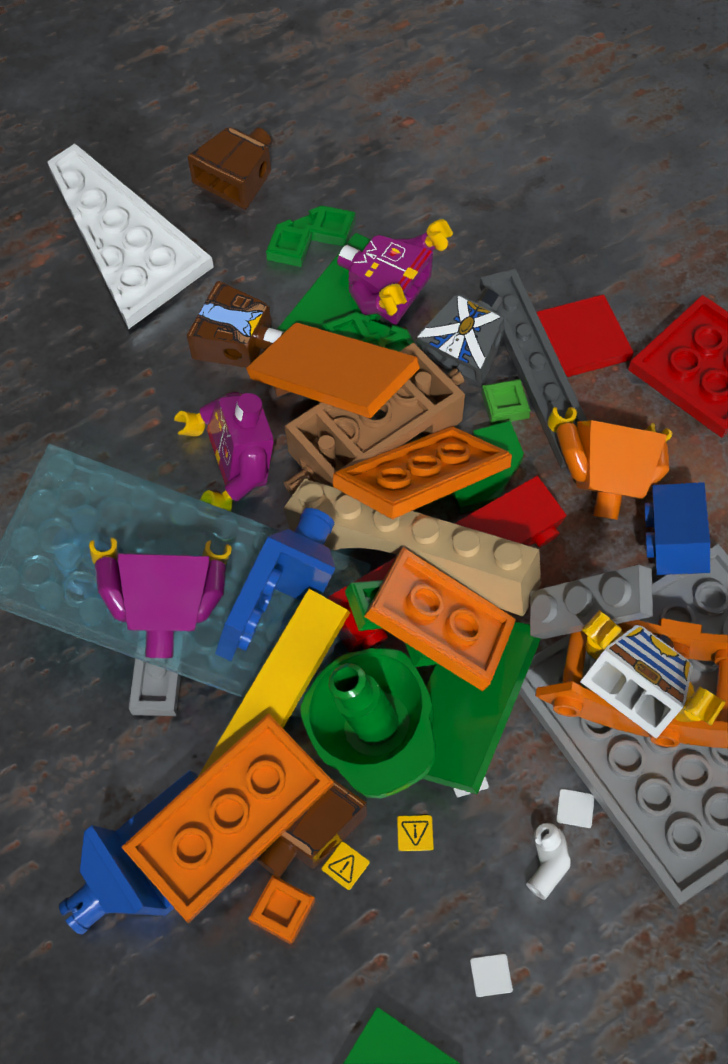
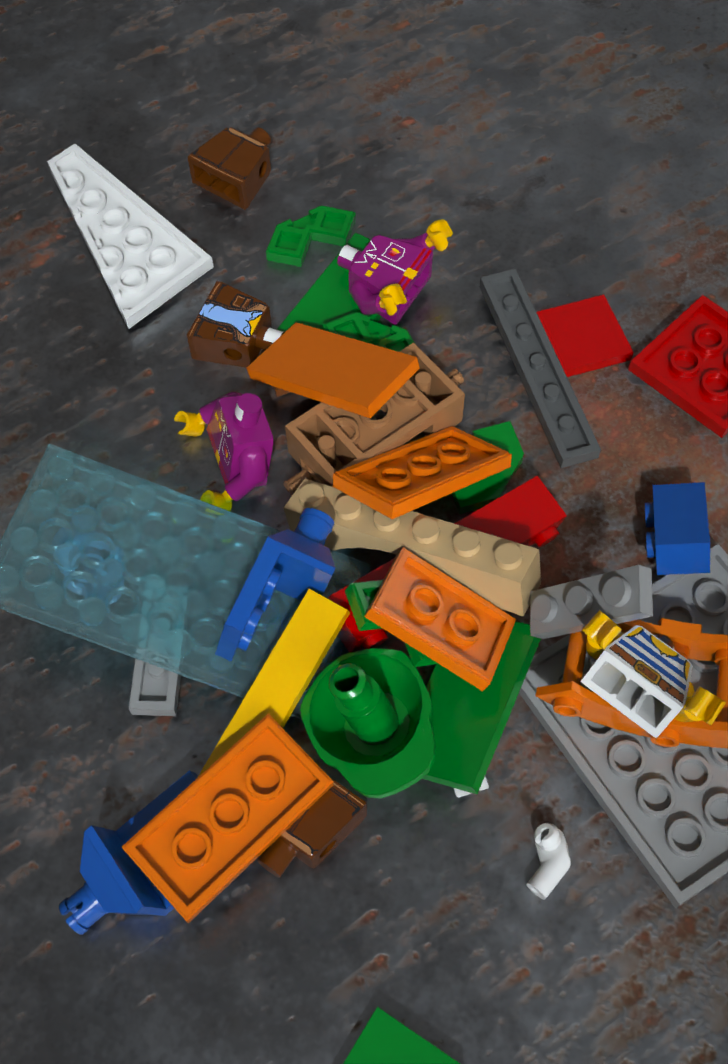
(160, 591): magenta torso -> none
(282, 909): orange tile -> none
(345, 865): yellow sticker -> none
(415, 833): yellow sticker -> none
(465, 335): torso -> none
(491, 975): white sticker -> none
(505, 401): bright green tile -> none
(575, 808): white sticker -> none
(611, 459): orange torso -> none

